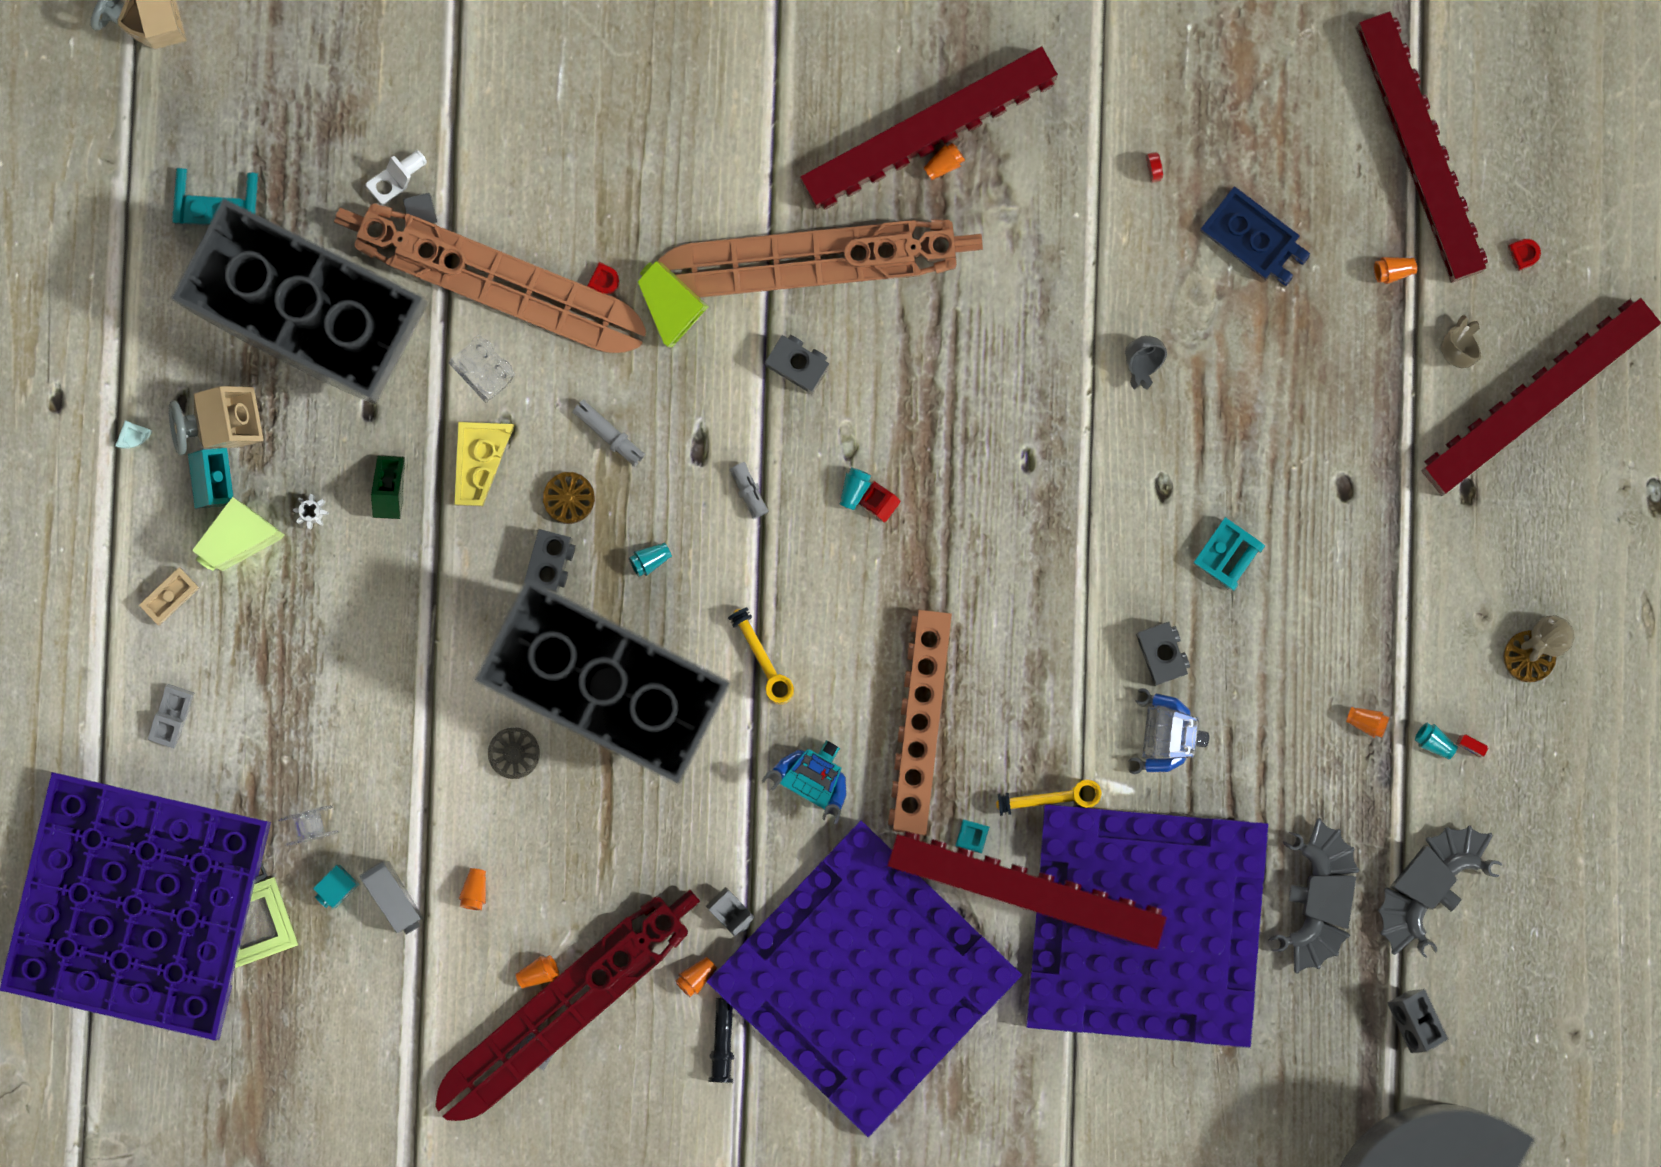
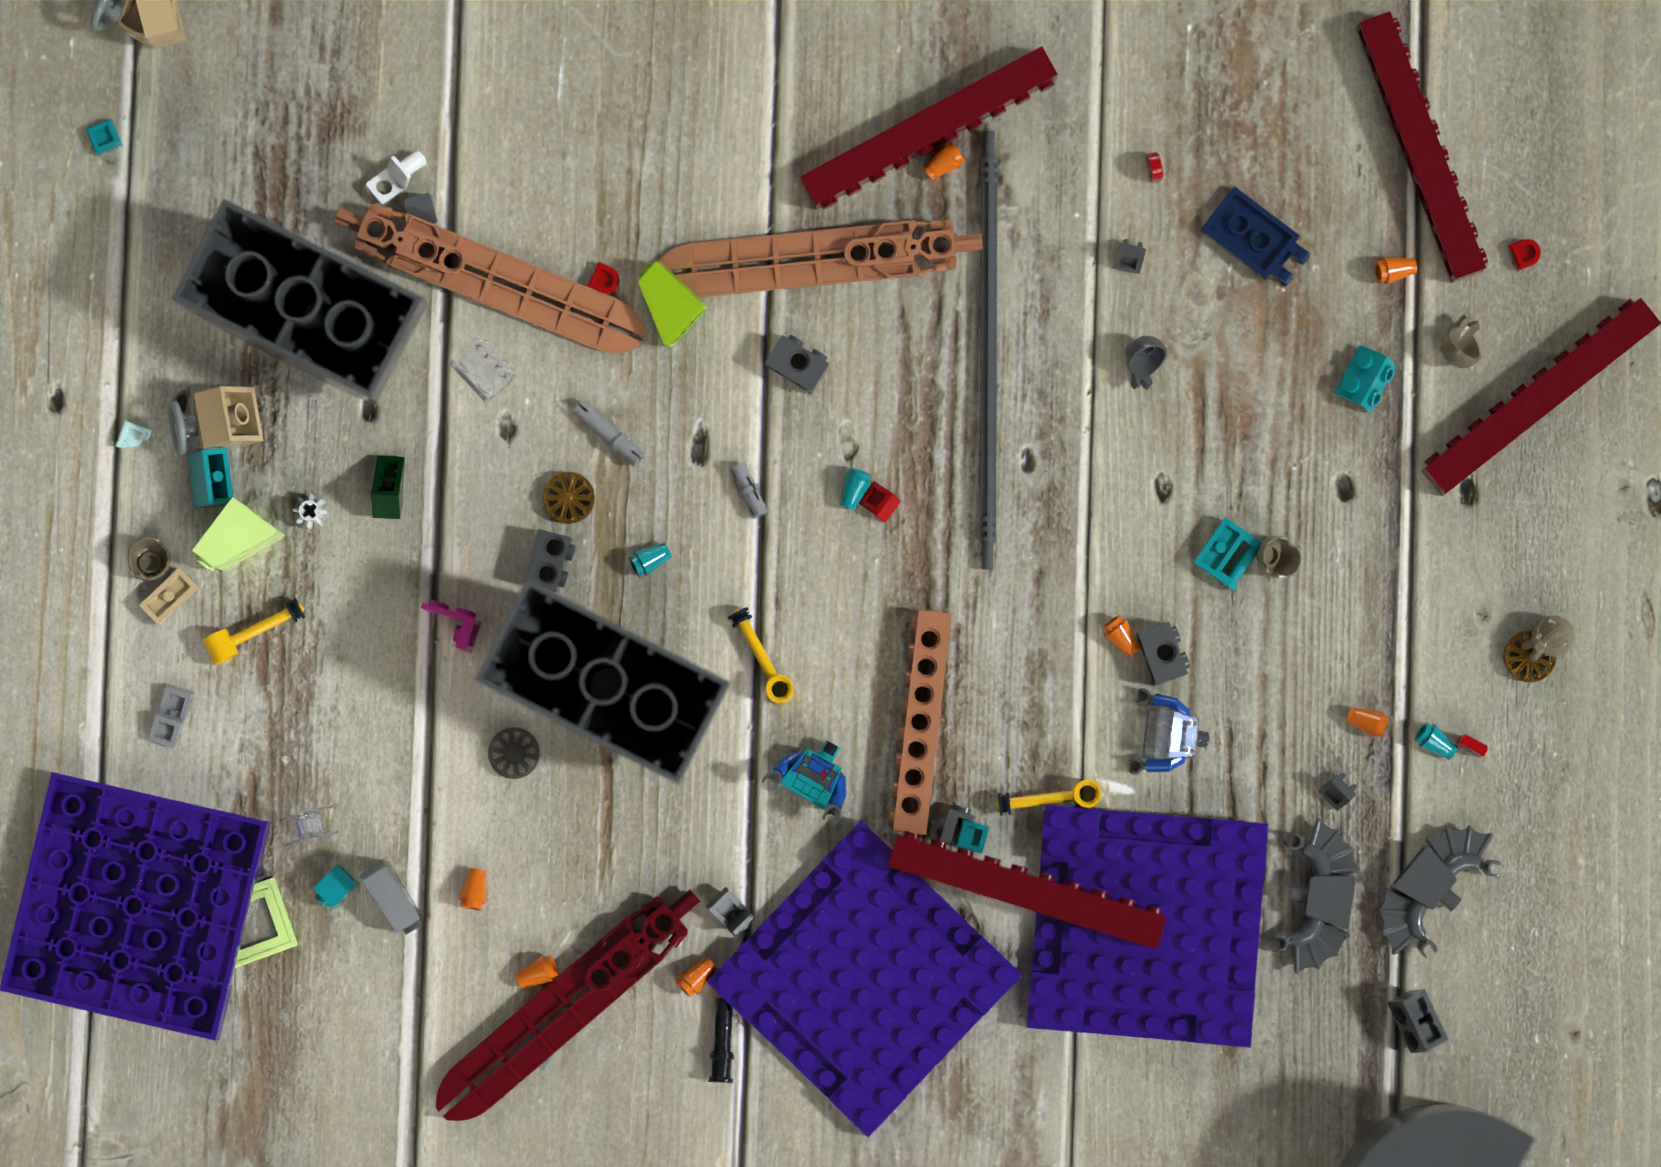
(104, 137): none -> teal tile
(148, 559): none -> dark tan hair
(201, 209): teal plate -> none
(222, 645): none -> yellow piece
(463, 635): none -> dark pink bracket
(478, 458): light yellow wing -> none
(947, 826): none -> dark grey bracket
(988, 350): none -> dark grey axle
(1121, 635): none -> orange cone
(1129, 257): none -> dark grey tile
(1279, 557): none -> dark tan hair
(1337, 792): none -> dark grey tile
(1366, 378): none -> teal bracket

